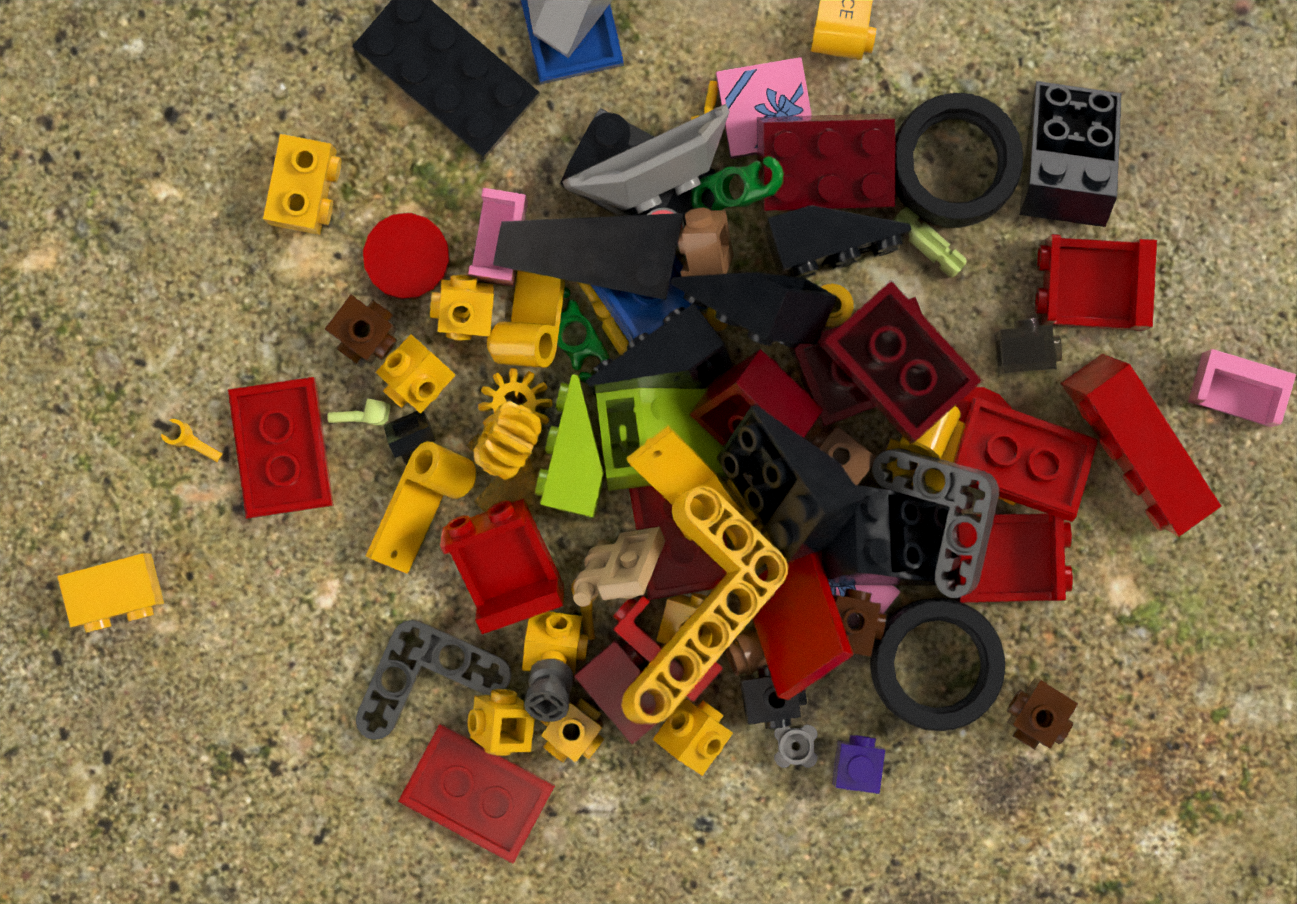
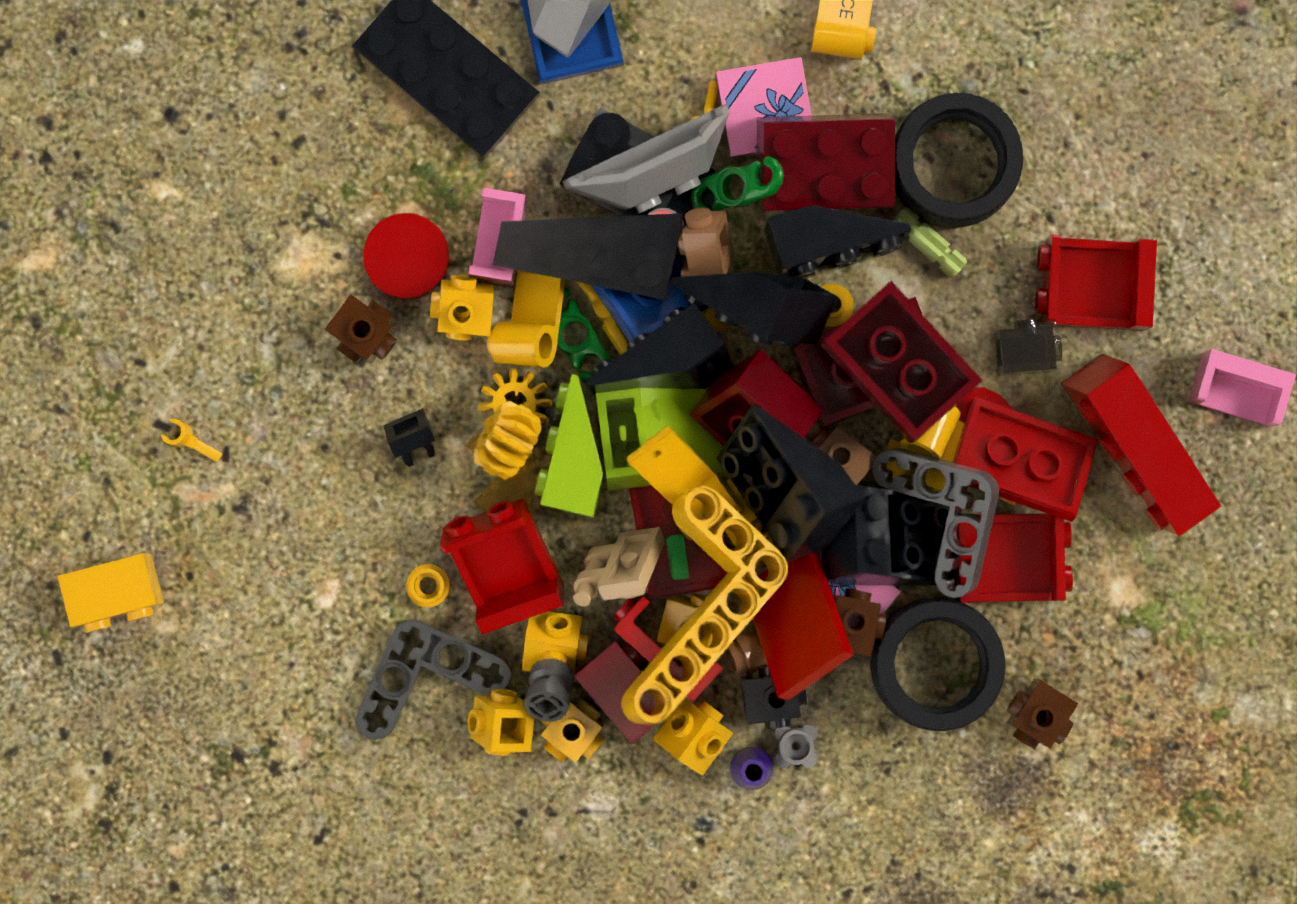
(280, 447): red tile -> none
(302, 184): yellow brick -> none
(375, 413): yellowish green hand -> none
(414, 375): yellow brick -> none
(414, 581): none -> yellow plate
(427, 477): yellow door -> none
(476, 793): red tile -> none
(587, 620): yellow hand -> none
(677, 557): none -> green tile
(749, 756): none -> dark purple cone
(858, 764): dark purple brick -> none
(1072, 154): black slope -> none

